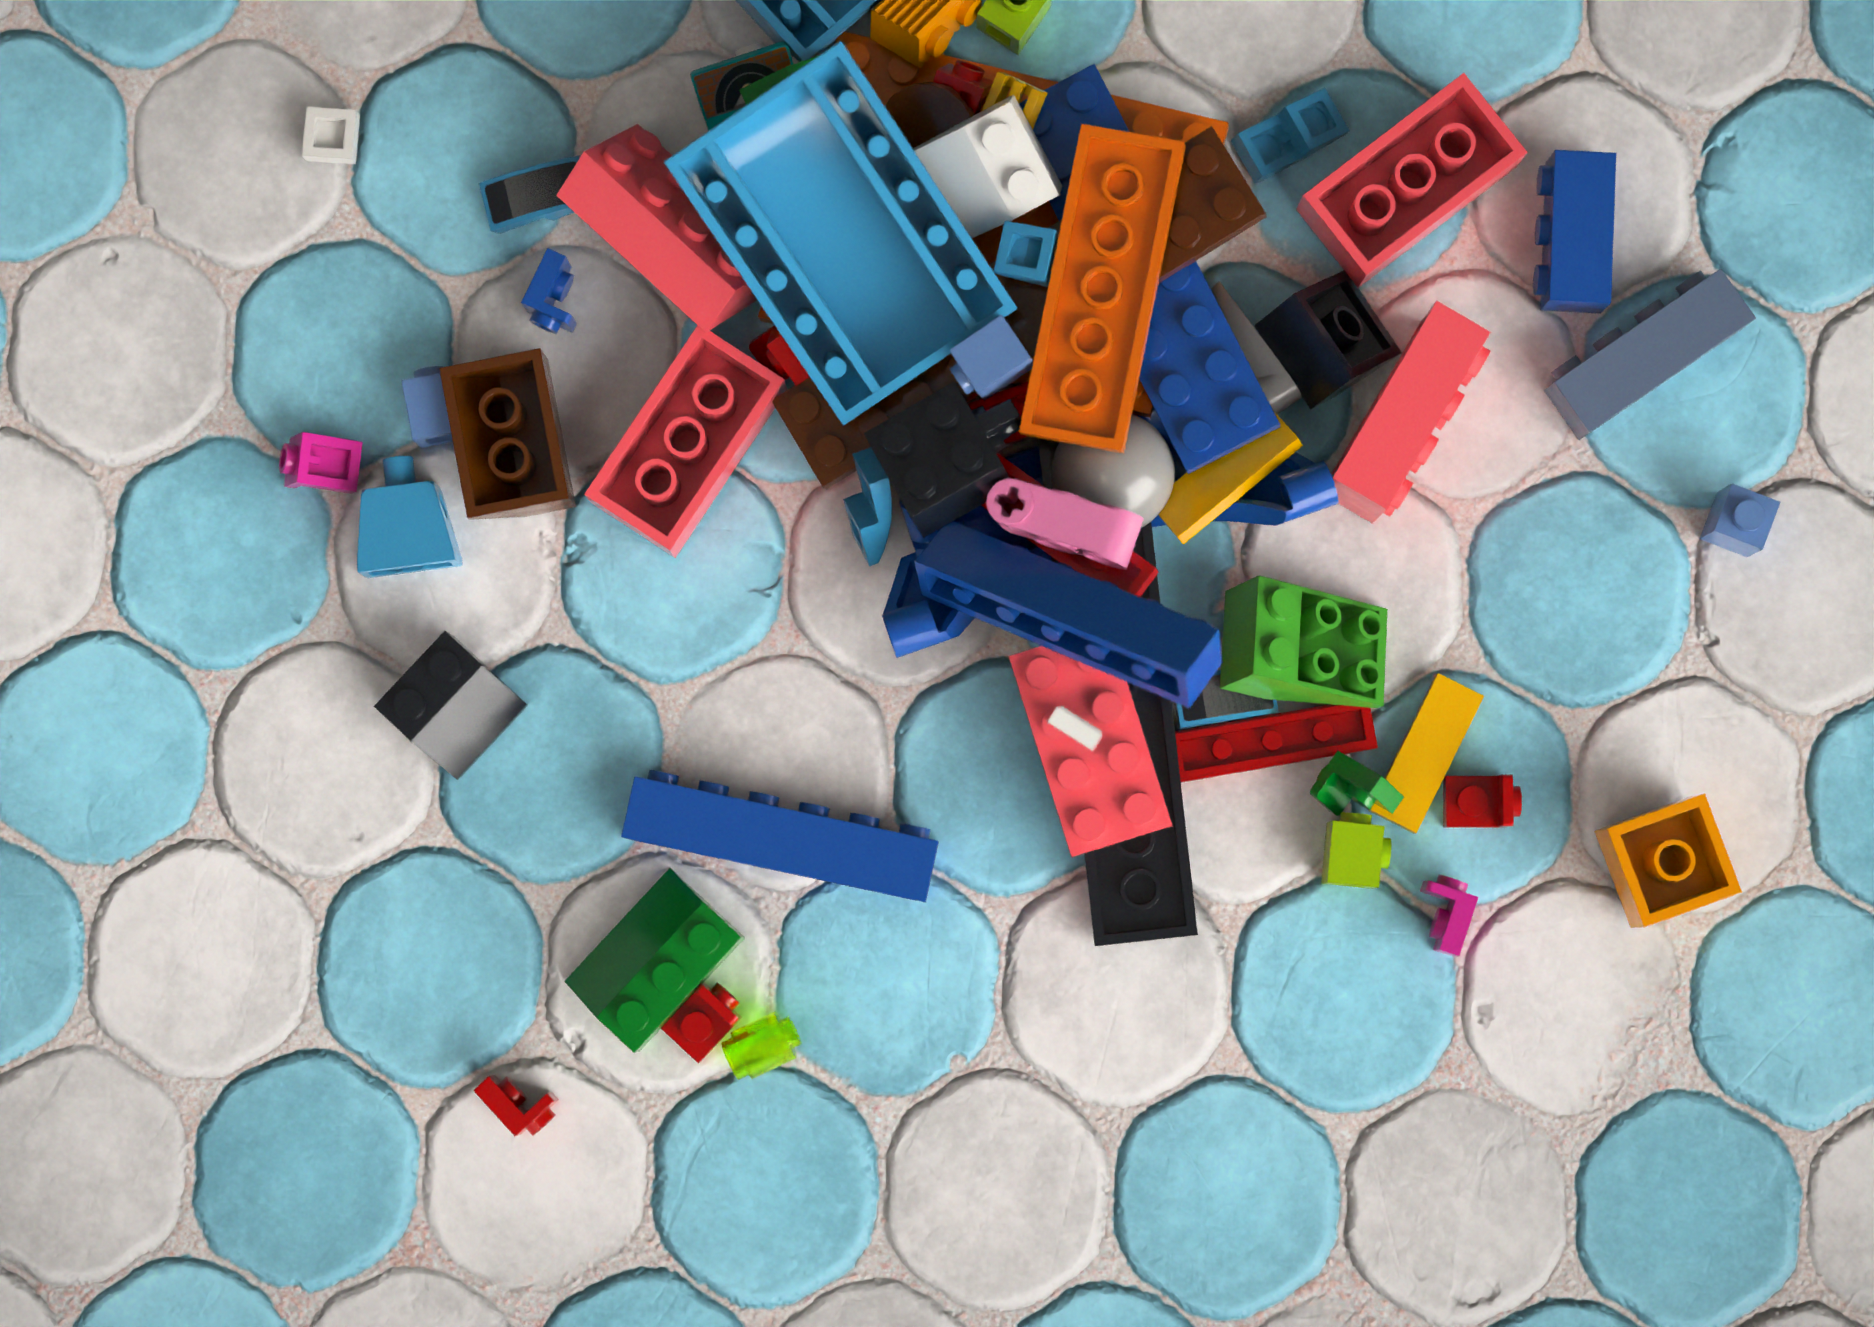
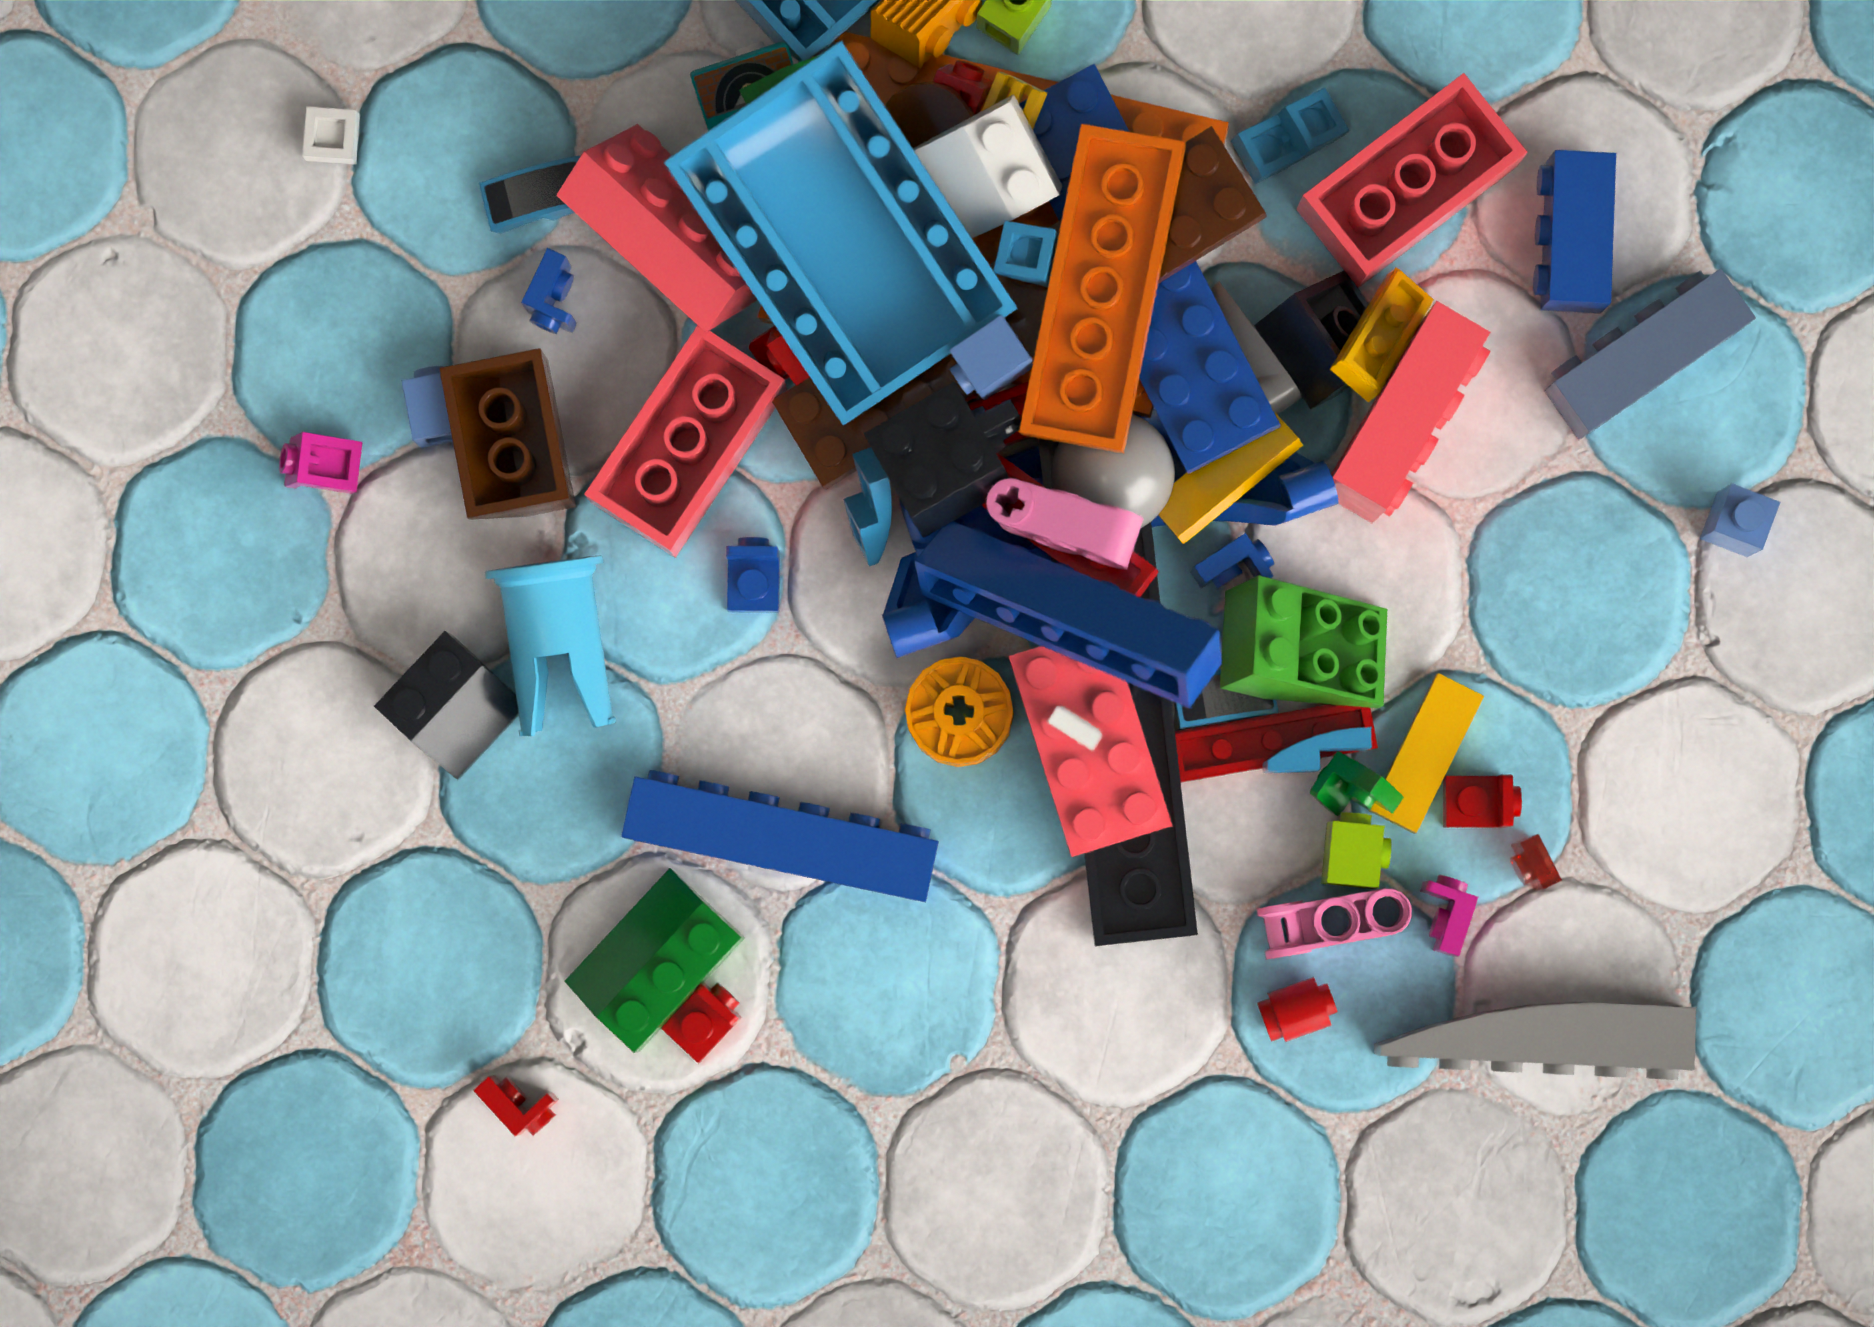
(404, 525): dark azure torso -> none
(553, 613): none -> medium azure piece
(753, 576): none -> blue bracket
(761, 1046): clear neon green brick -> none
(982, 691): none -> light orange wheel
(1224, 564): none -> blue bracket
(1297, 1010): none -> red brick
(1305, 755): none -> dark azure slope
(1305, 927): none -> bright pink piece
(1382, 334): none -> yellow tile
(1534, 863): none -> clear red plate
(1559, 1037): none -> light grey slope
(1668, 861): light orange brick -> none

